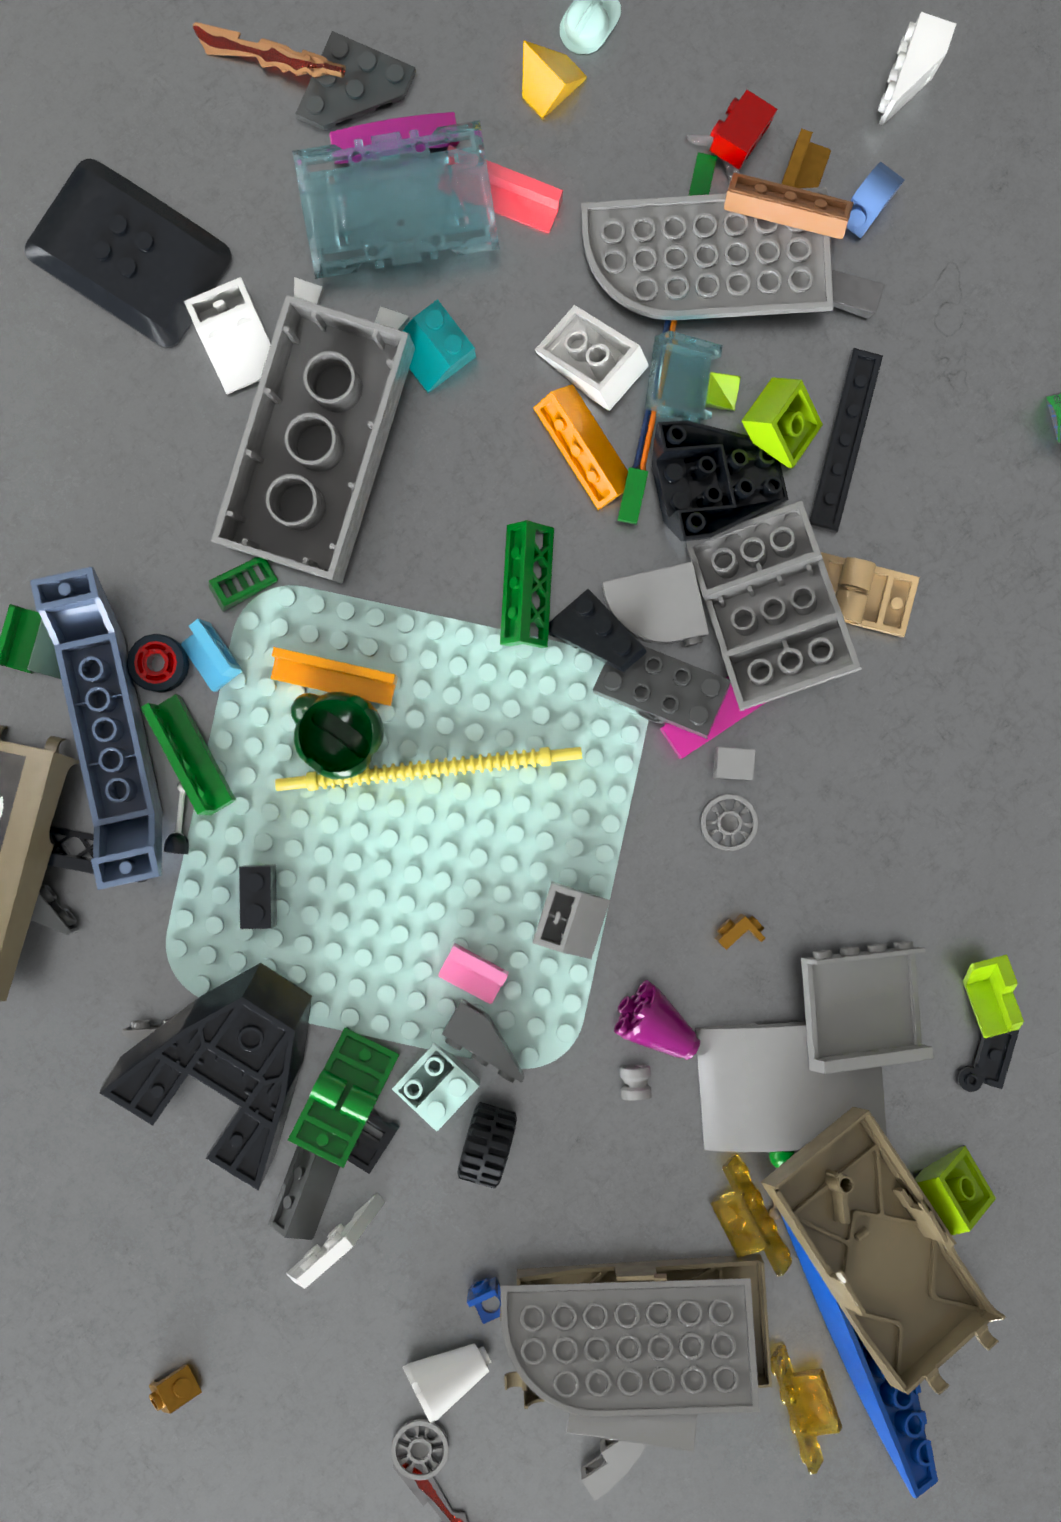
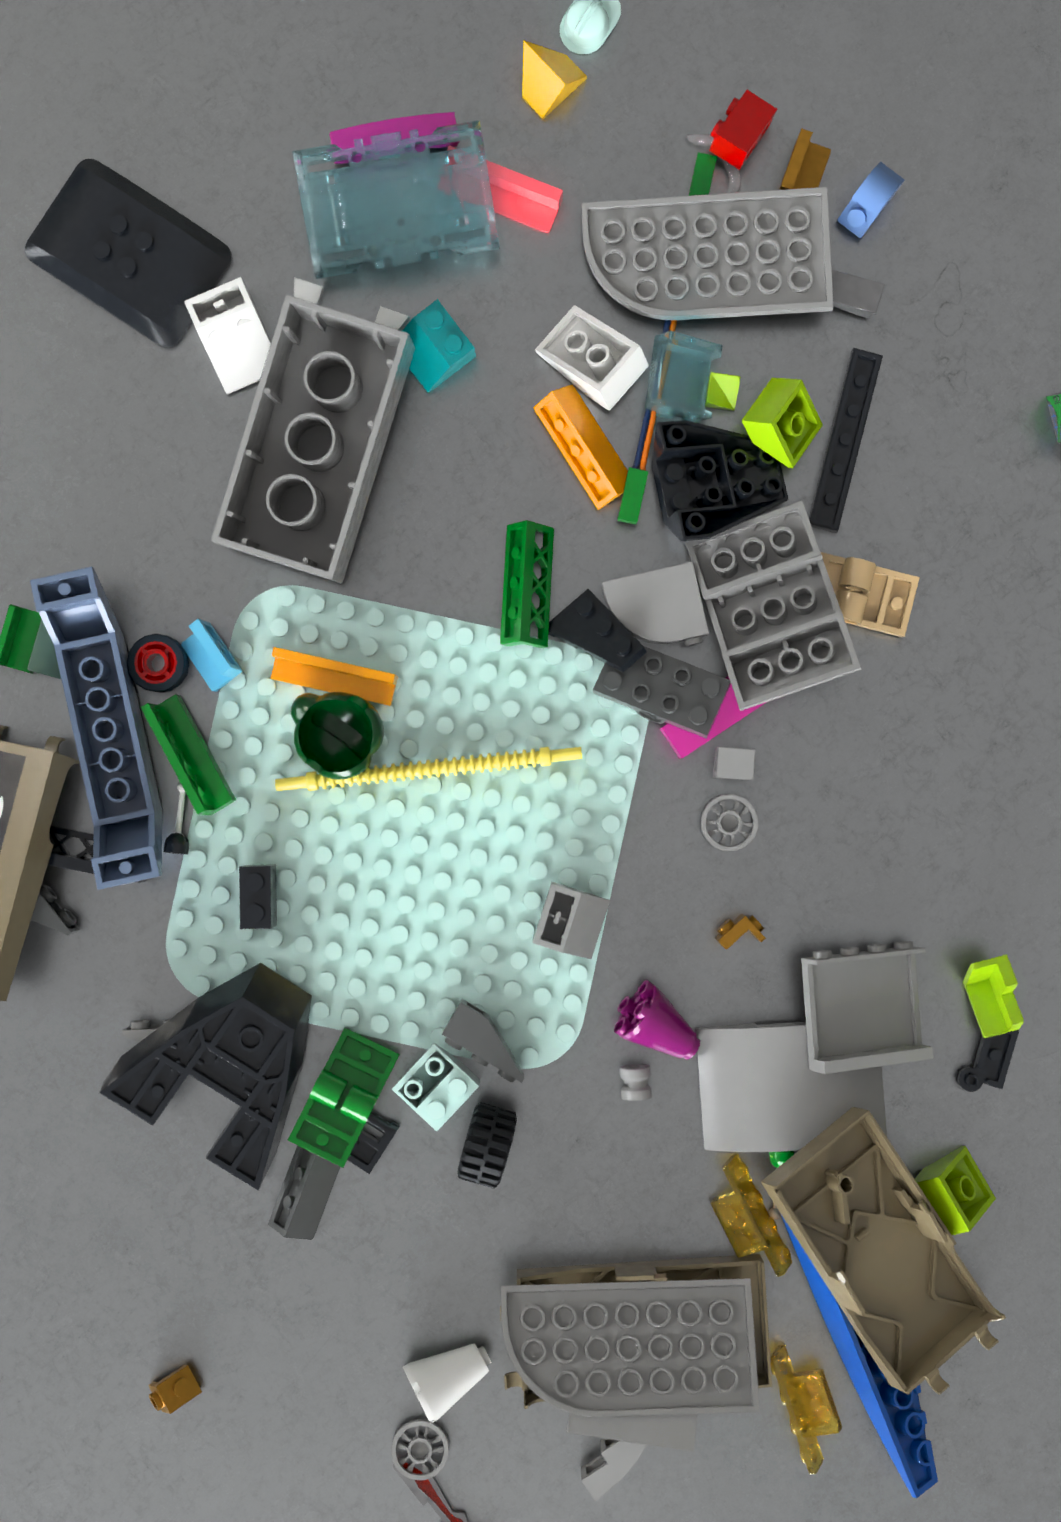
(247, 592): green slope -> none
(269, 53): medium nougat sword -> none
(339, 1242): white wing -> none
(368, 83): dark grey plate -> none
(473, 973): bright pink panel -> none
(482, 1291): blue bracket -> none
(788, 205): medium nougat slope -> none
(917, 61): white slope -> none

